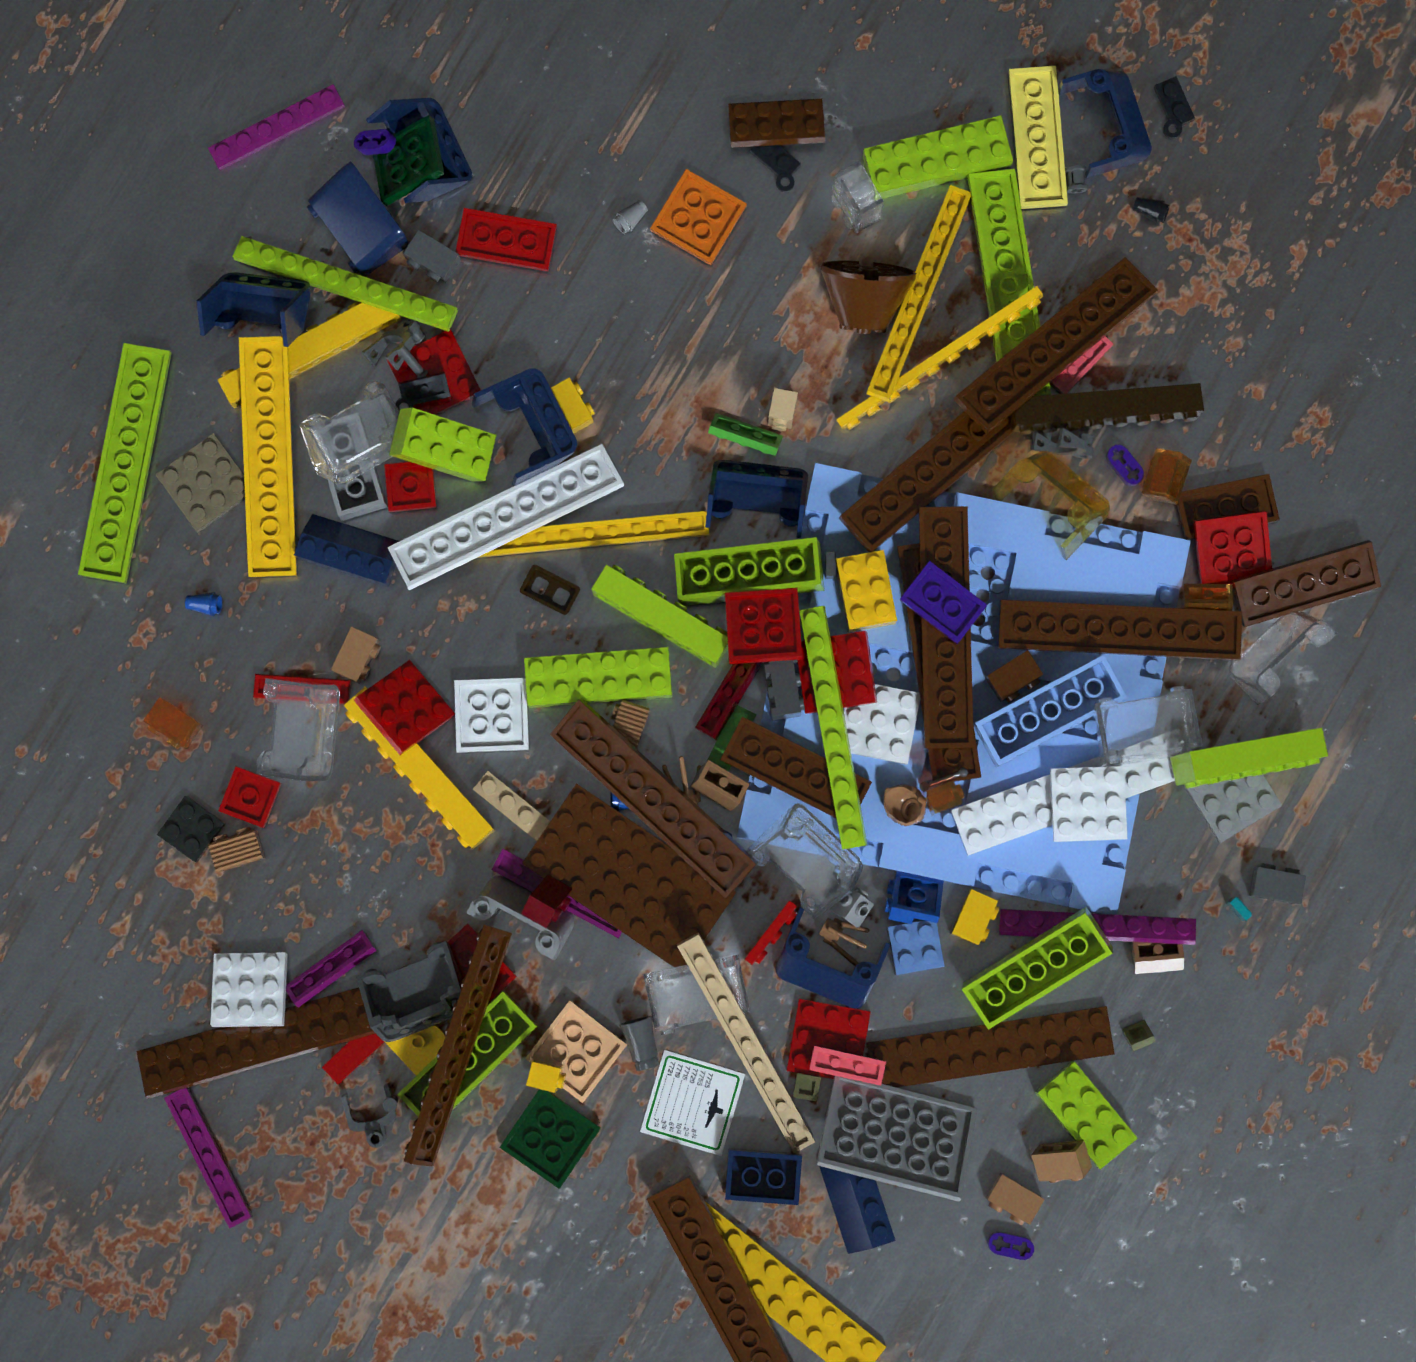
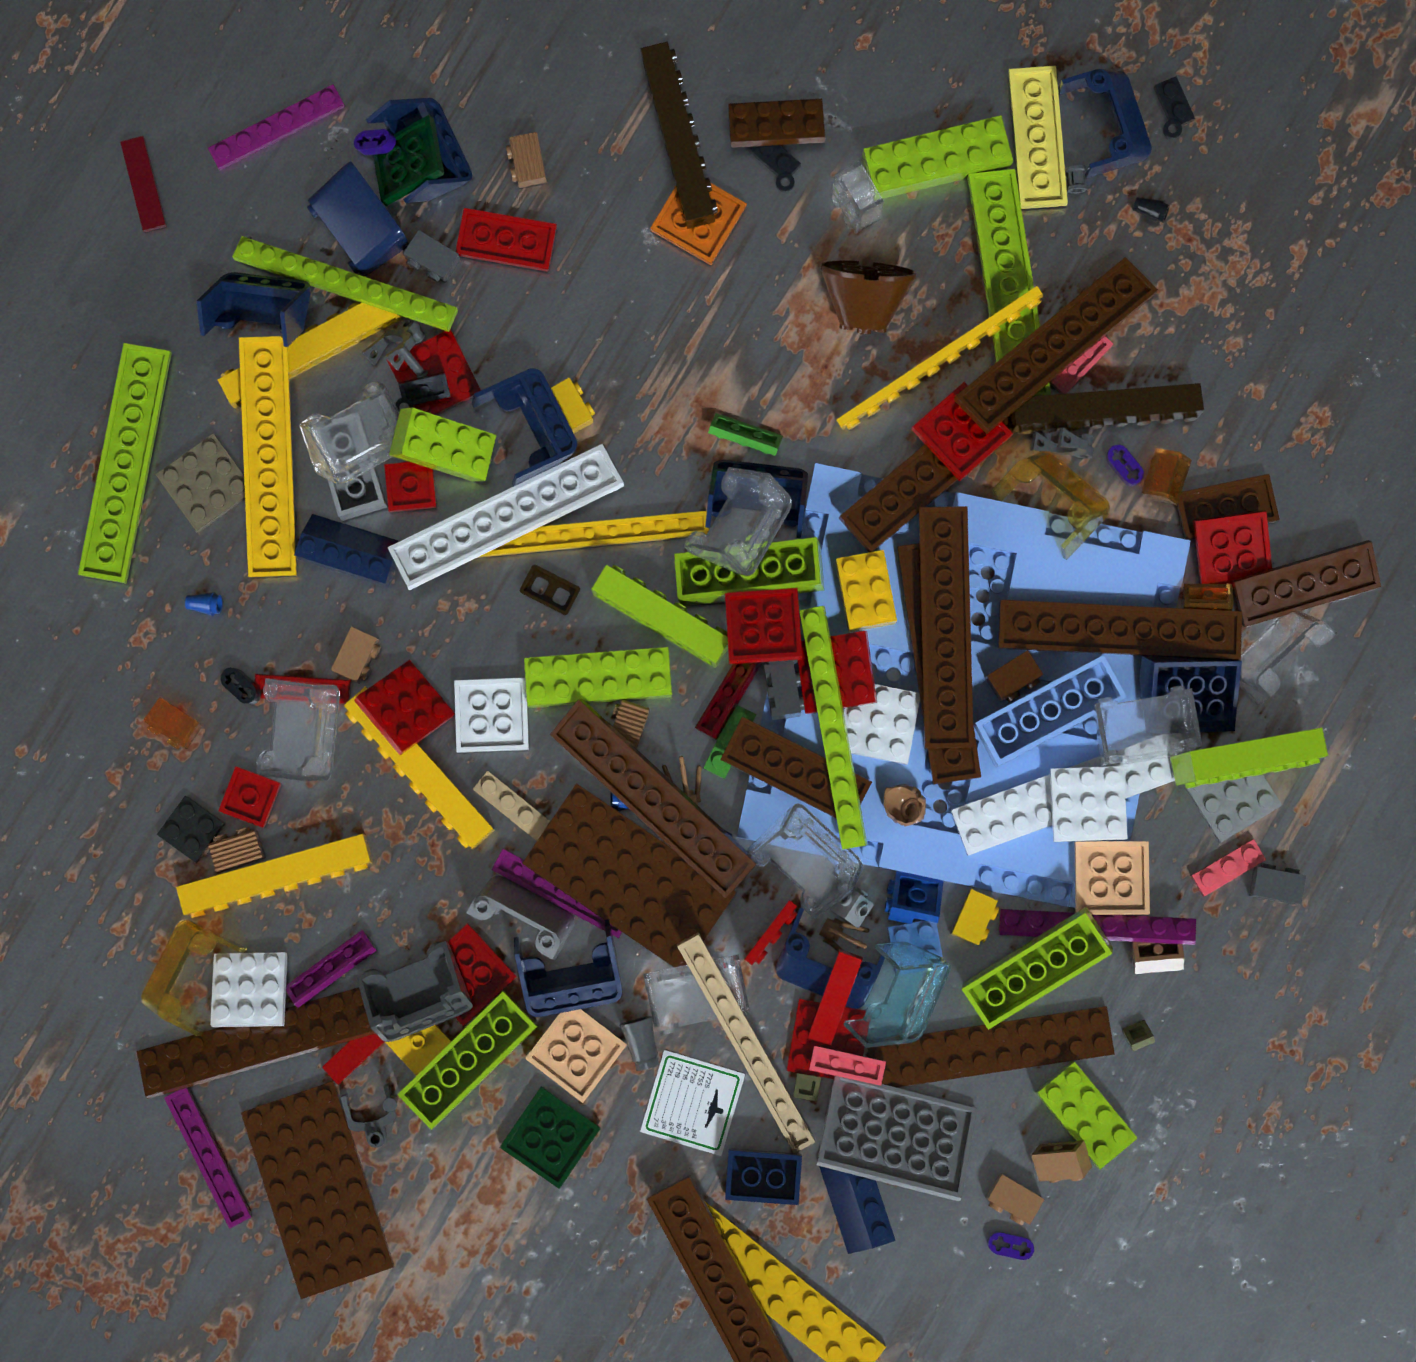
(143, 184): none -> dark red tile
(186, 937): none -> clear yellow windscreen
(243, 682): none -> black beam
(273, 875): none -> yellow brick
(317, 1190): none -> reddish brown plate
(457, 1046): reddish brown plate -> none
(527, 160): none -> medium nougat brick
(546, 1076): yellow brick -> none
(547, 901): dark red brick -> none
(573, 986): none -> dark blue windscreen
(630, 216): light grey cone -> none
(678, 135): none -> dark brown brick
(719, 785): medium nougat brick -> none
(745, 523): none -> clear windscreen
(782, 409): tan brick -> none
(830, 565): dark grey tile -> none
(835, 997): none -> red tile
(909, 999): none -> clear light blue windscreen
(919, 294): yellow plate -> none
(924, 786): dark grey hinge -> none
(943, 602): dark purple plate -> none
(944, 797): clear orange brick -> none
(956, 436): none -> red plate
(1112, 877): none -> light nougat plate
(1213, 685): none -> dark blue slope
(1228, 867): none -> coral plate
(1239, 908): teal tile -> none

